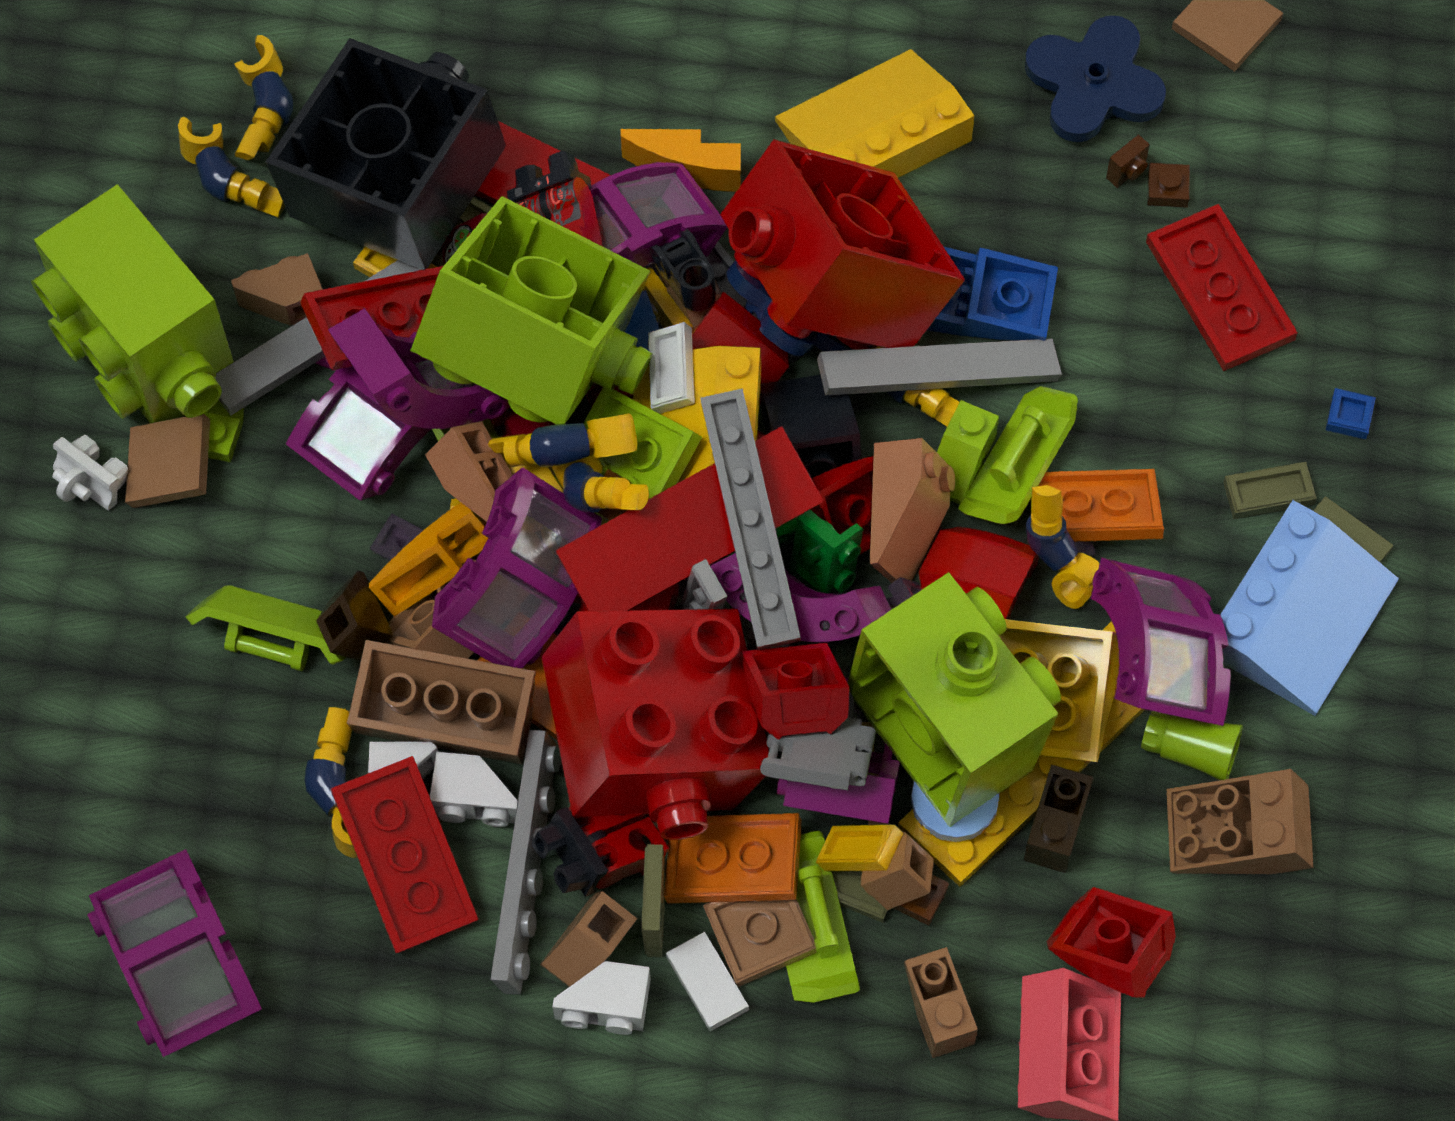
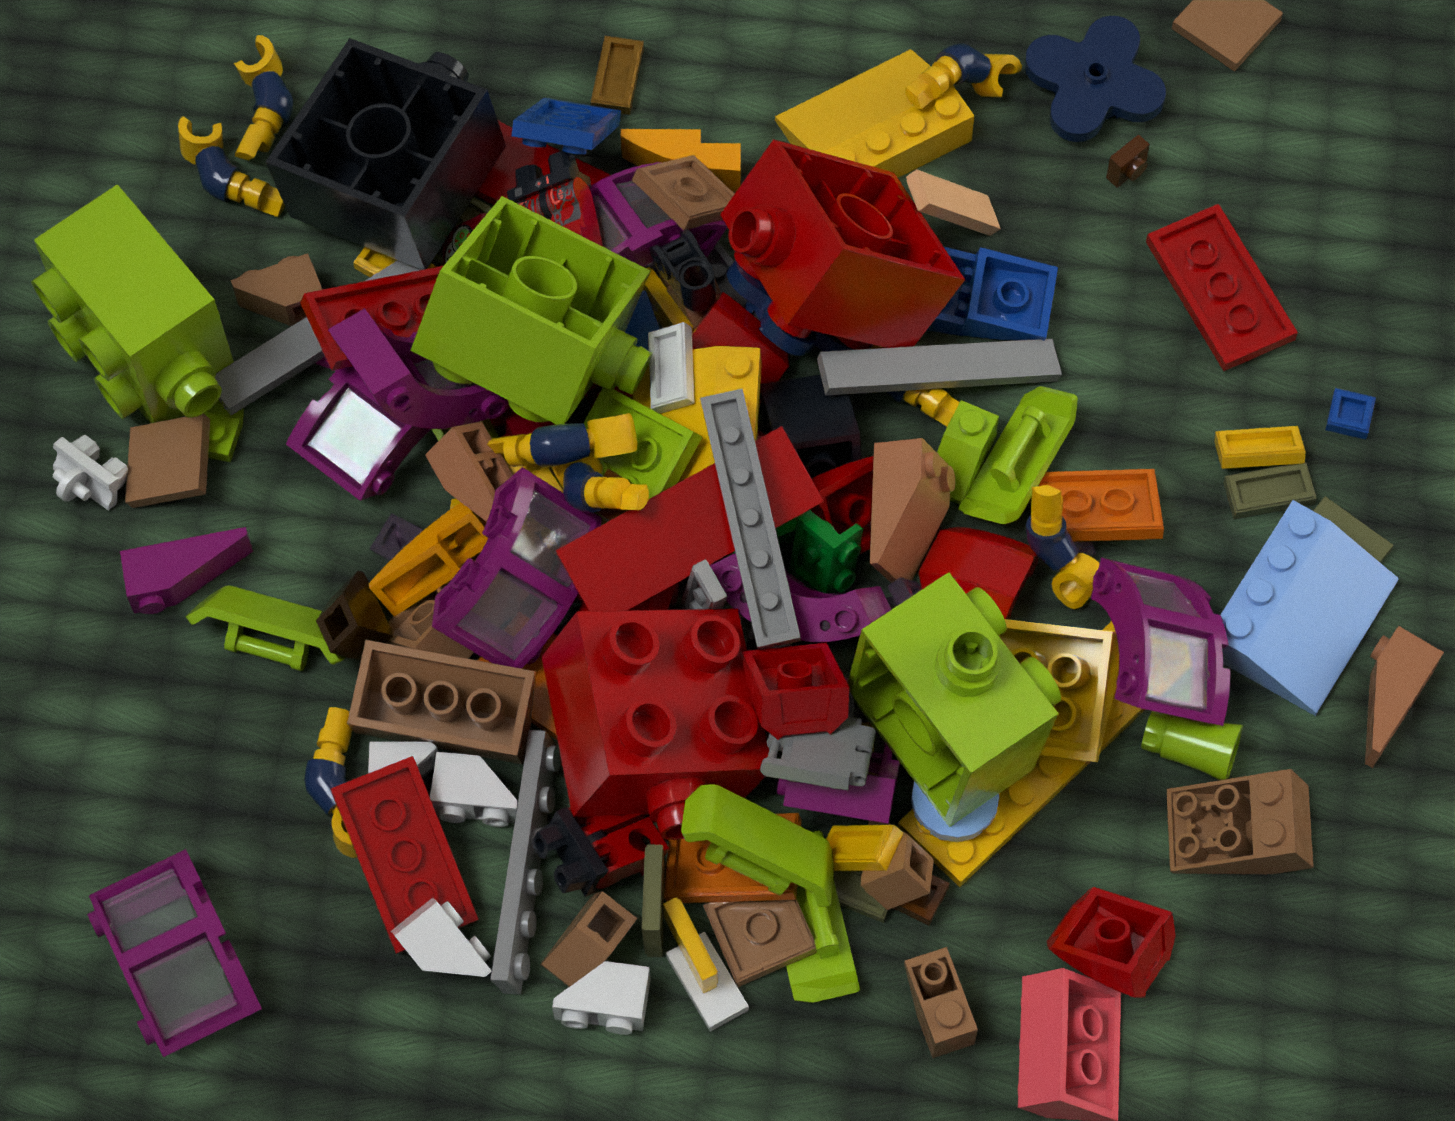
(174, 570): none -> magenta slope
(437, 943): none -> white slope
(565, 123): none -> blue plate
(617, 73): none -> pearl gold tile
(685, 191): none -> medium nougat tile
(690, 944): none -> yellow tile
(758, 842): none -> lime piece
(952, 202): none -> light nougat tile
(958, 65): none -> yellow piece
(1058, 818): dark brown slope -> none
(1168, 185): reddish brown plate -> none
(1259, 447): none -> yellow tile
(1396, 681): none -> nougat slope

